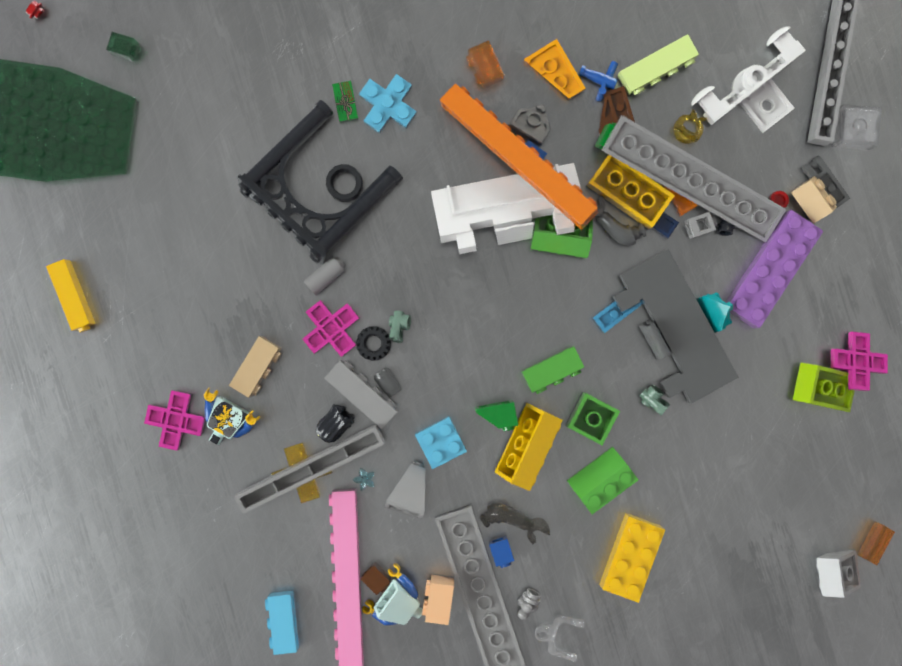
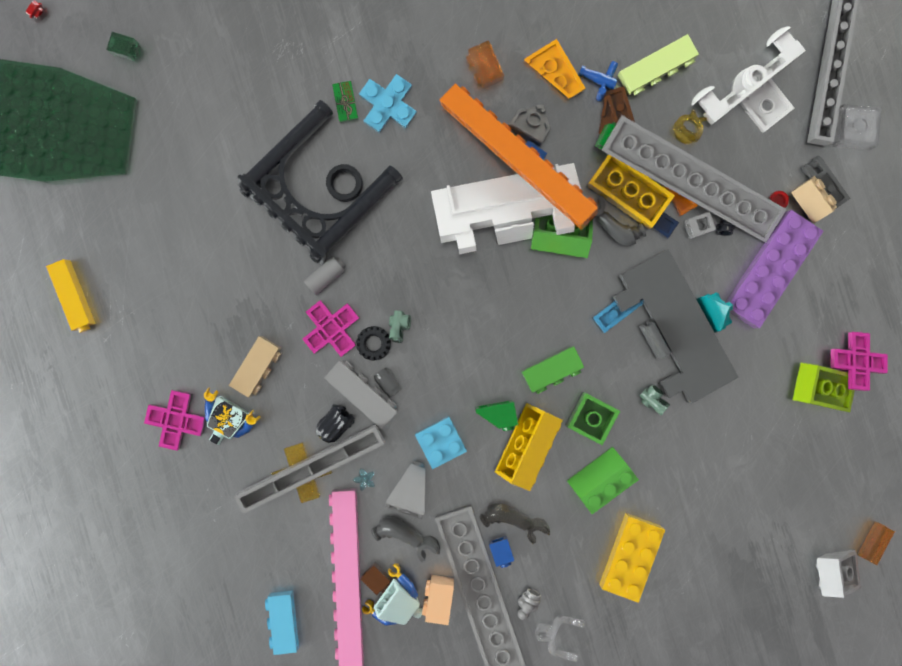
(395, 528): none -> dark grey piece

